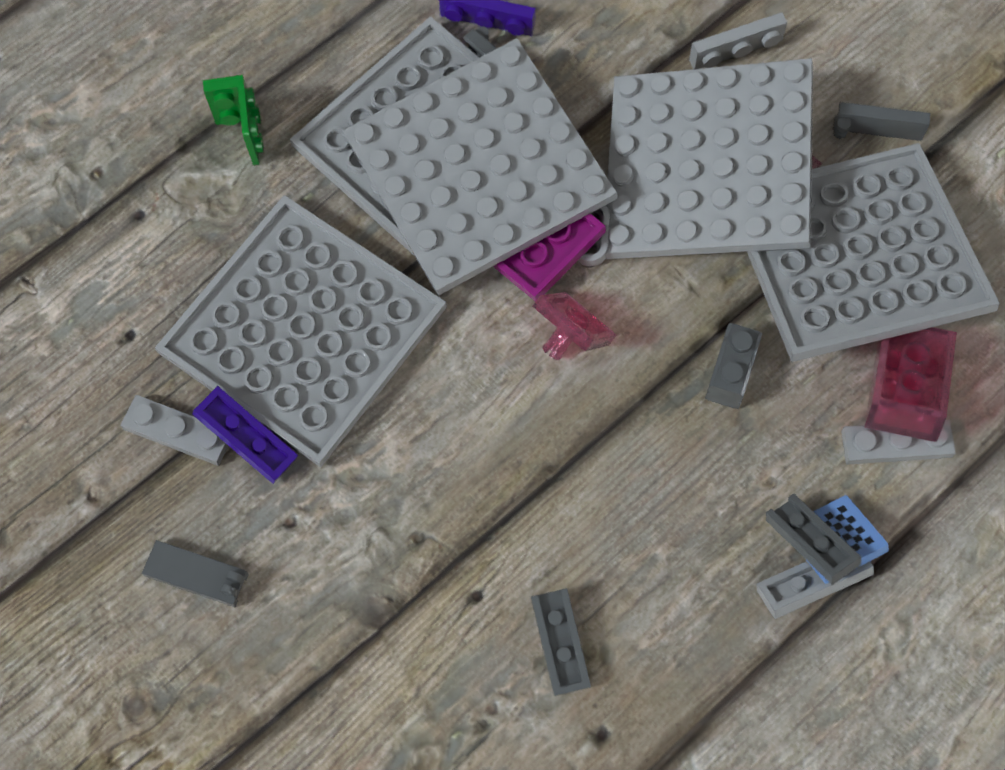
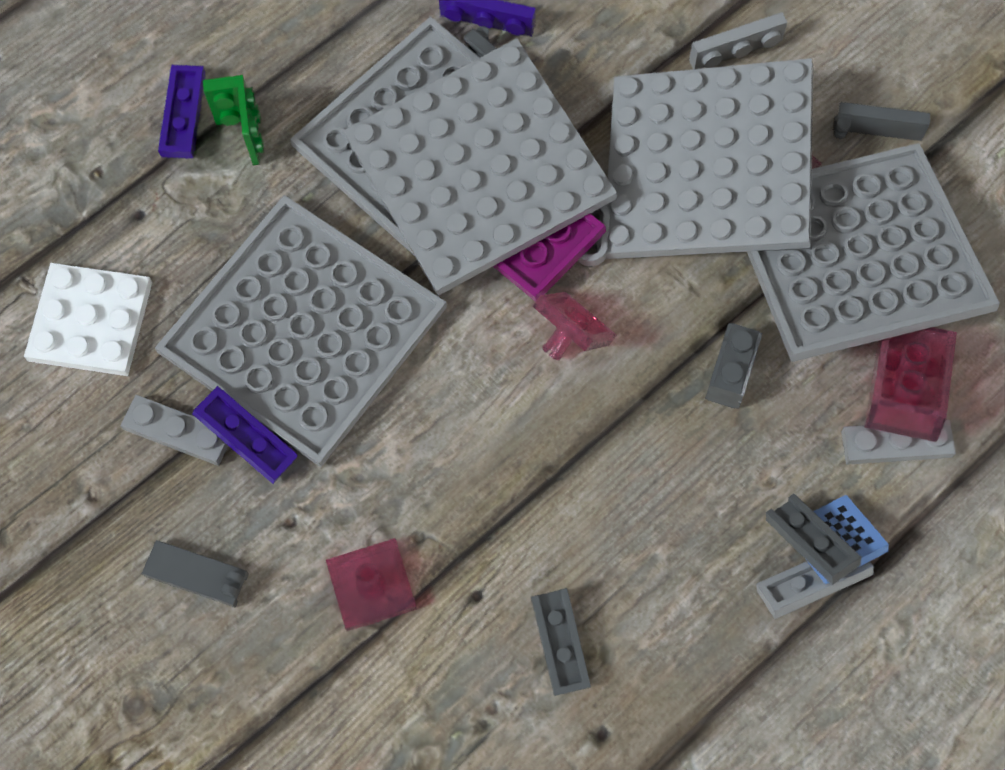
(88, 319): none -> white plate
(182, 111): none -> dark purple plate
(371, 584): none -> clear pink tile

